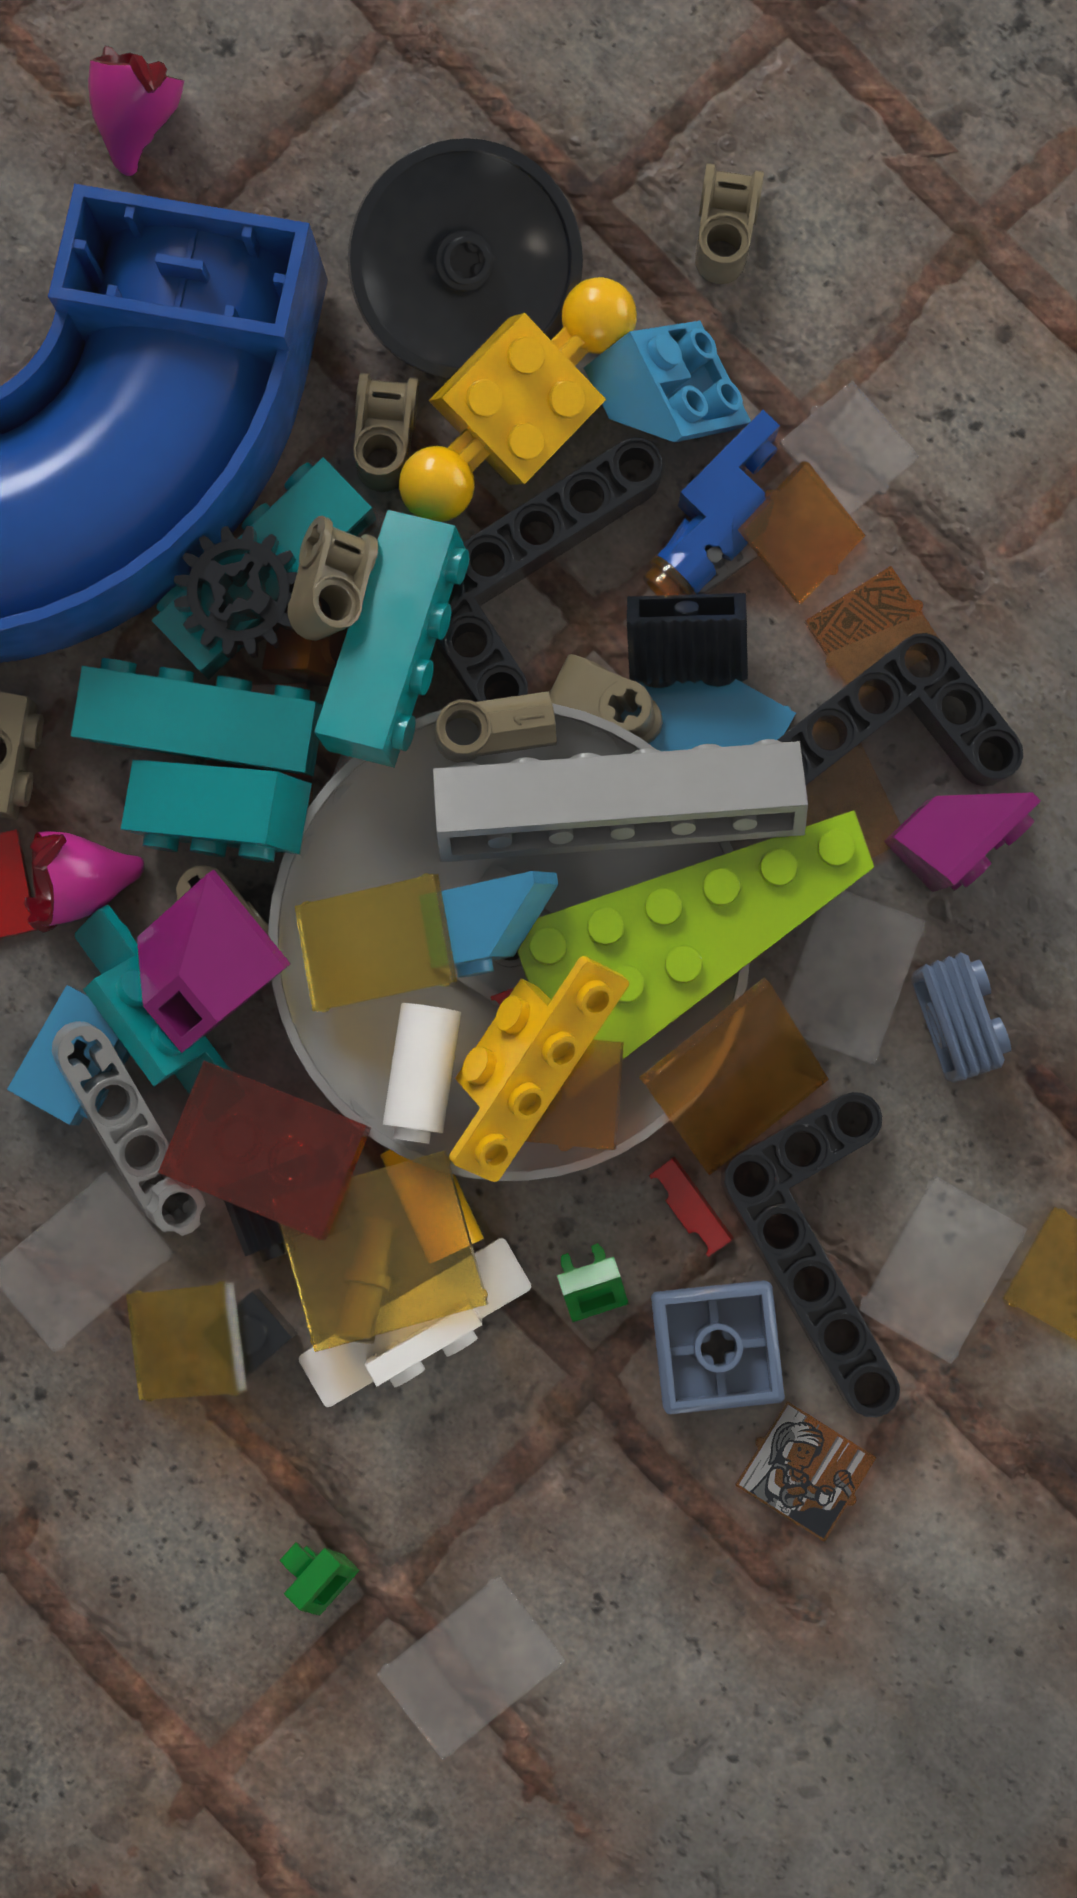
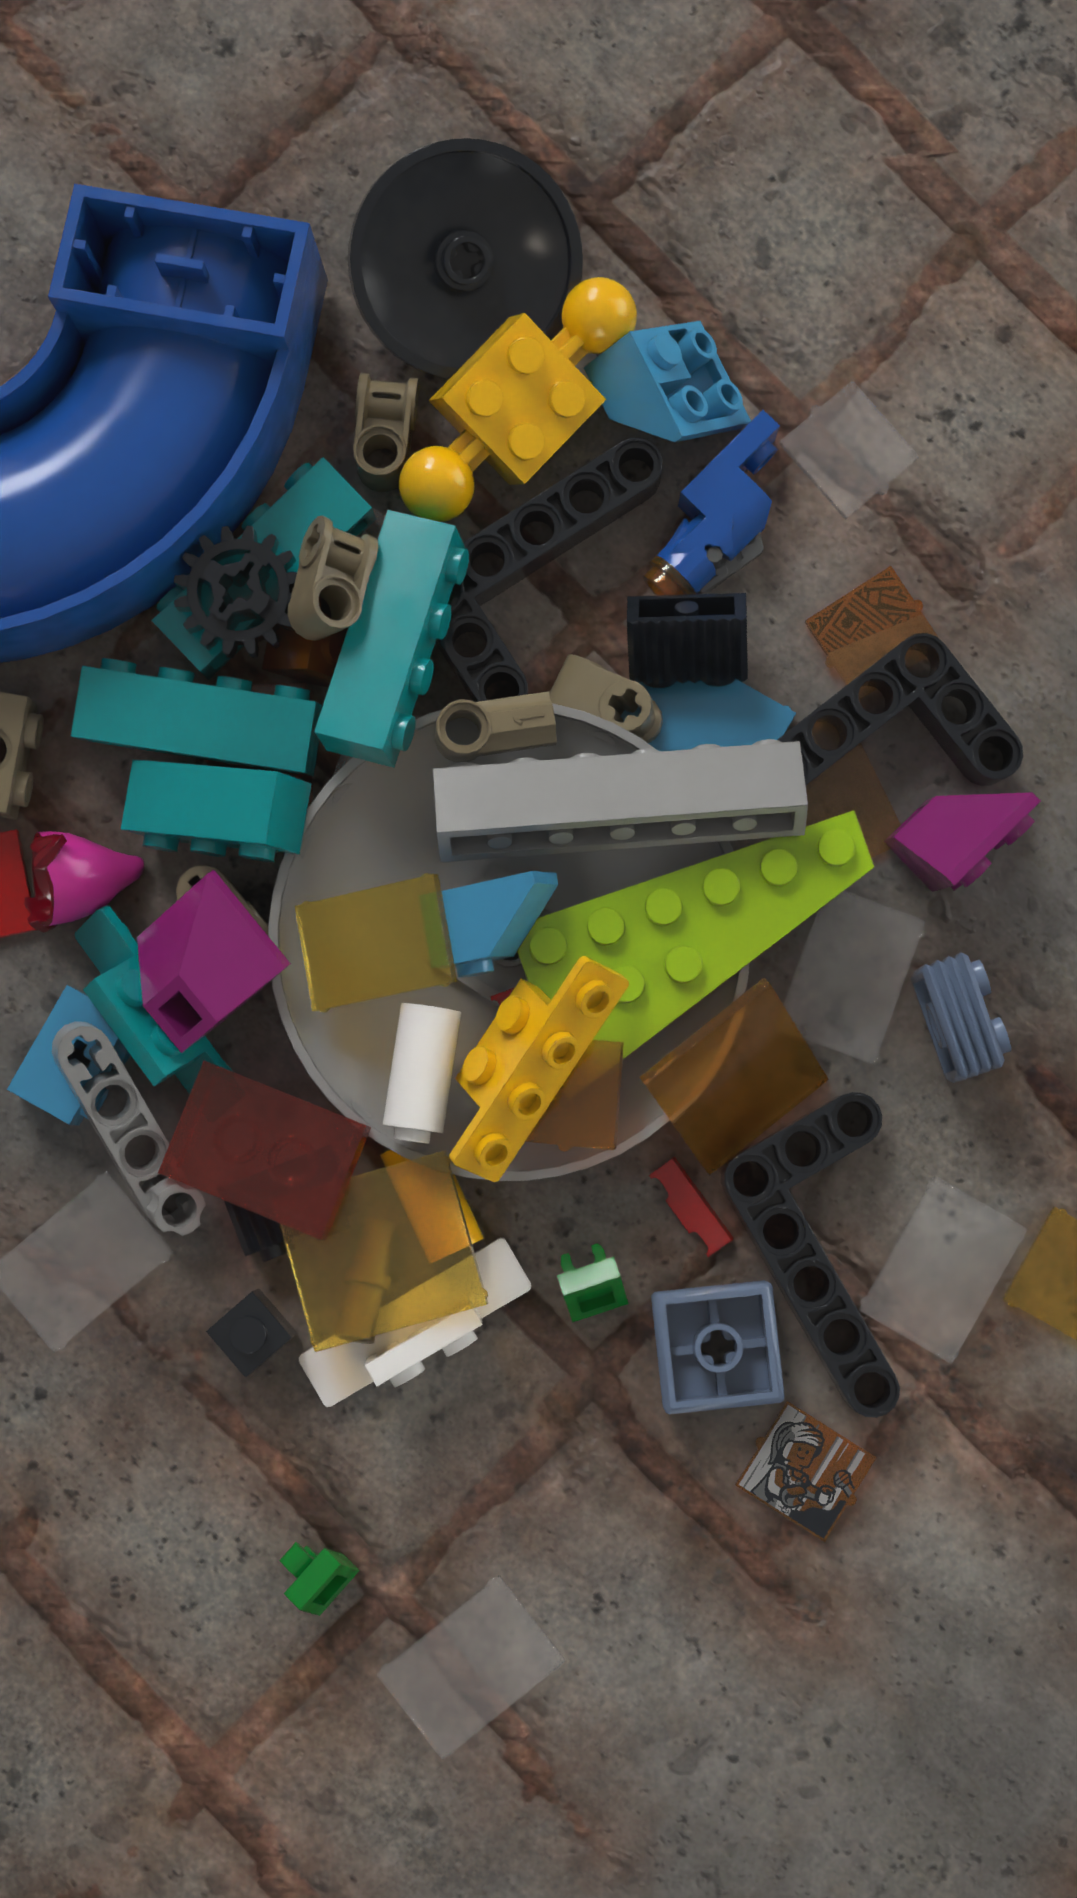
(130, 103): dark pink hat -> none
(186, 1342): clear yellow piece -> none
(727, 214): dark tan piece -> none
(801, 532): clear orange piece -> none

